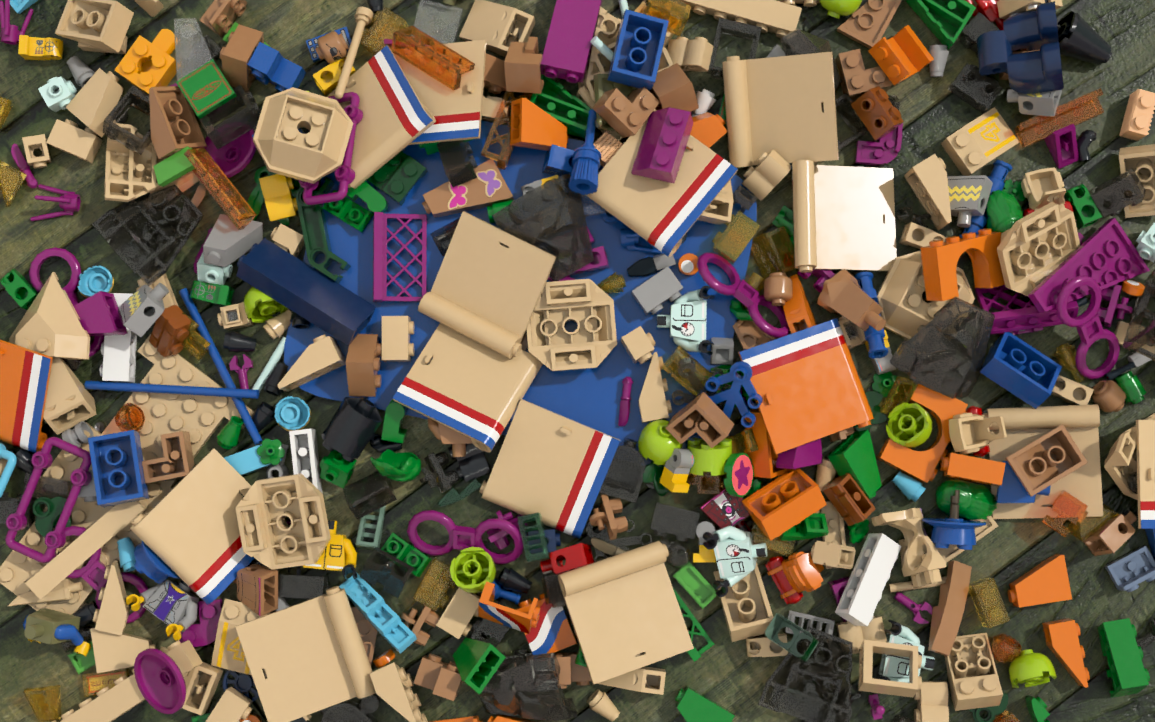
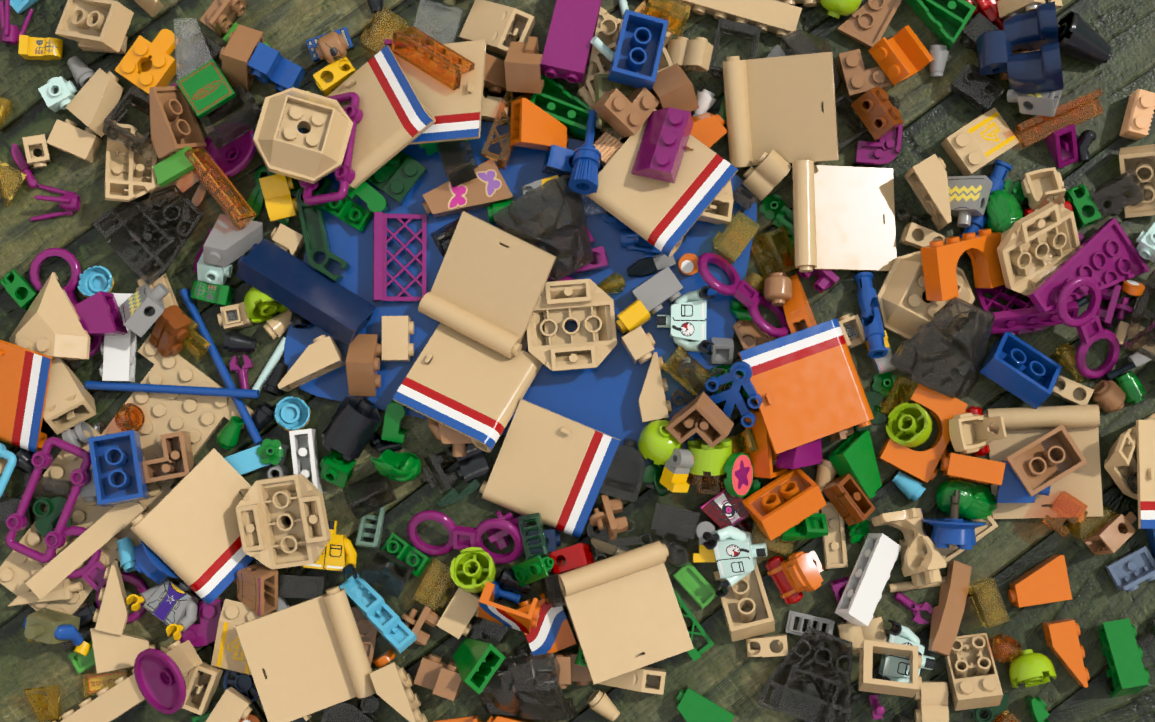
(363, 18): tan piece -> none
(533, 570): none -> green hinge
(625, 402): magenta piece -> none
(632, 317): none -> yellow brick
(768, 210): none -> green plant
(780, 622): sand green piece -> none
(833, 555): tan brick -> none
(845, 297): medium nougat piece -> none

